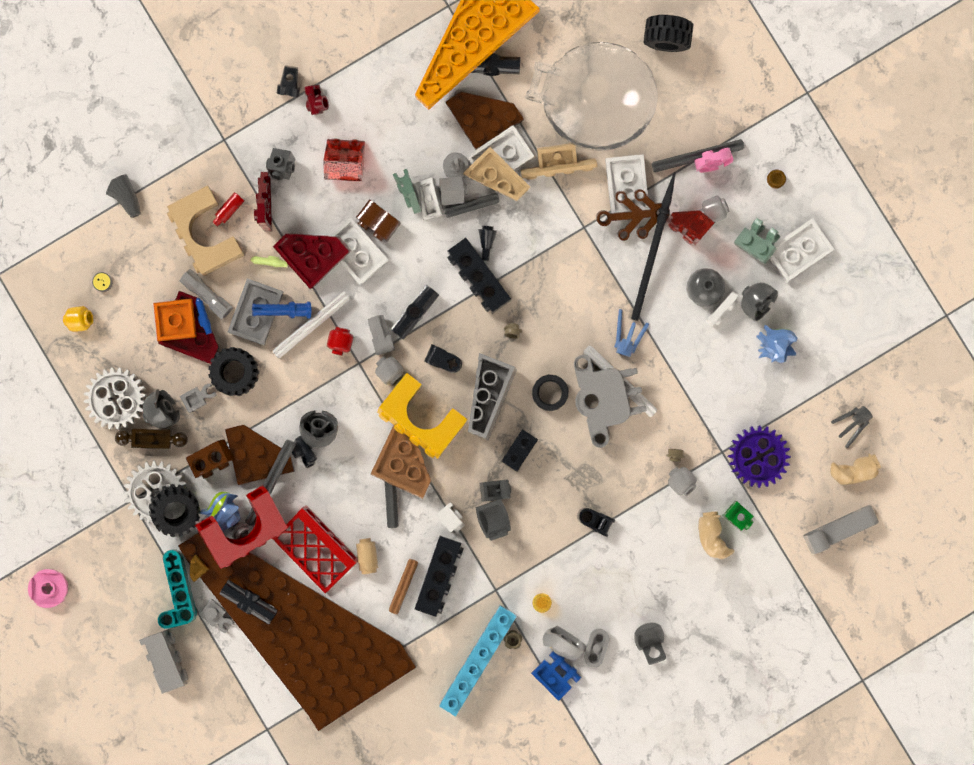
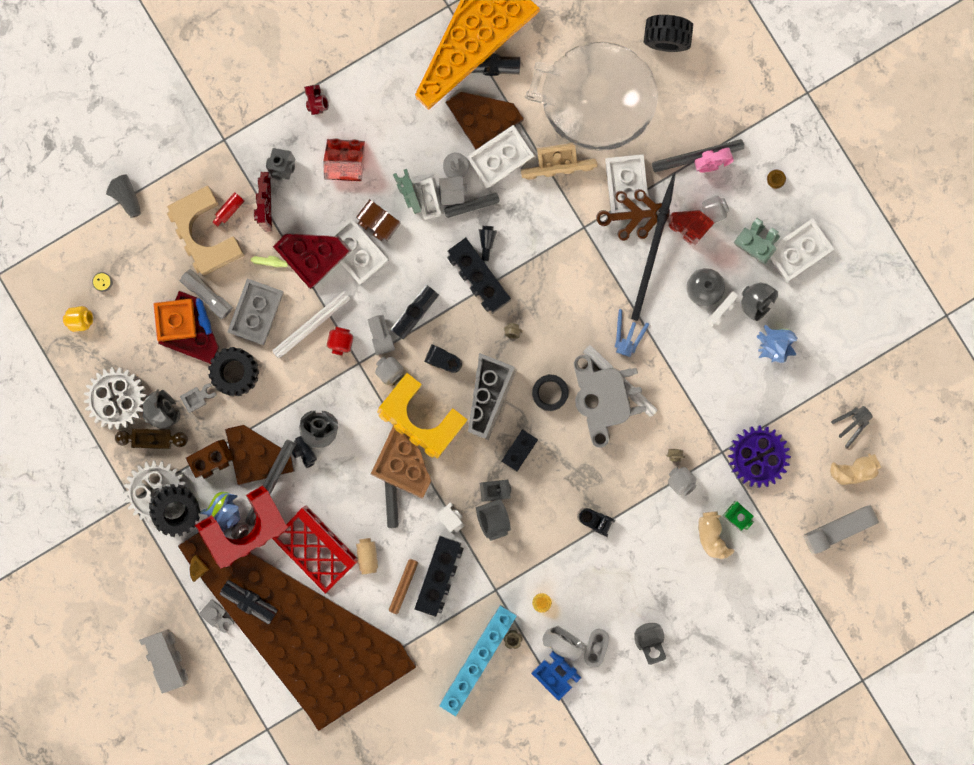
(40, 596): bright pink plate -> none
(175, 587): teal beam -> none
(287, 86): black plate -> none
(291, 309): blue pin -> none
(497, 175): tan wing -> none

